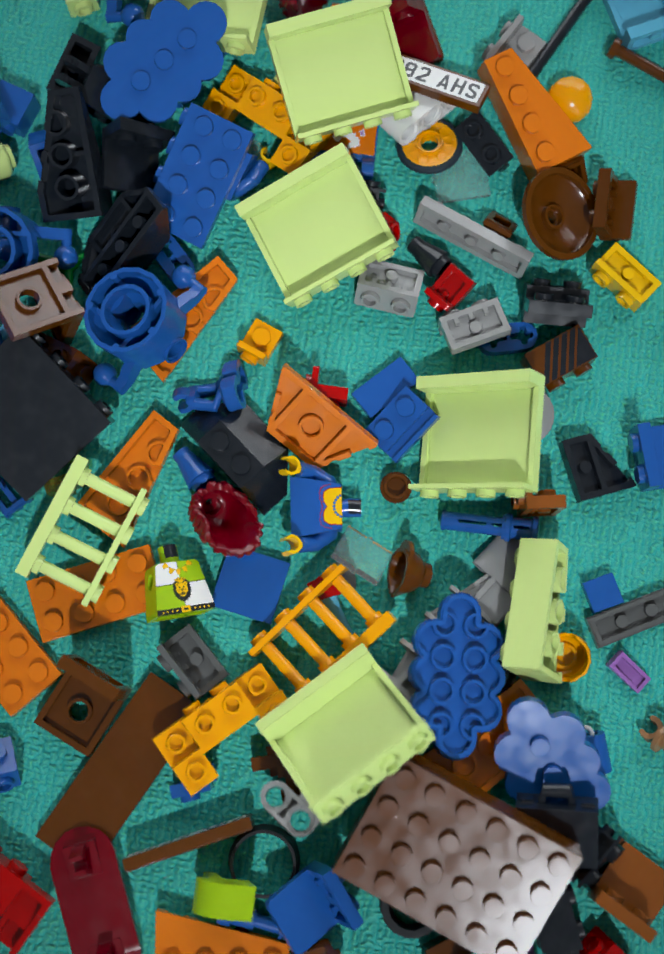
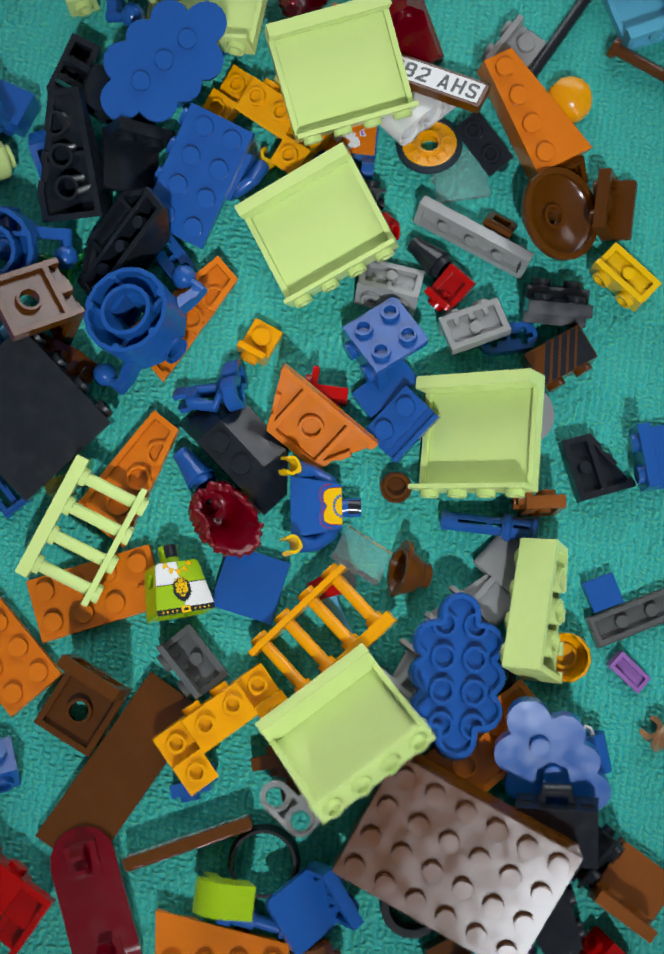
(382, 340): none -> bracket

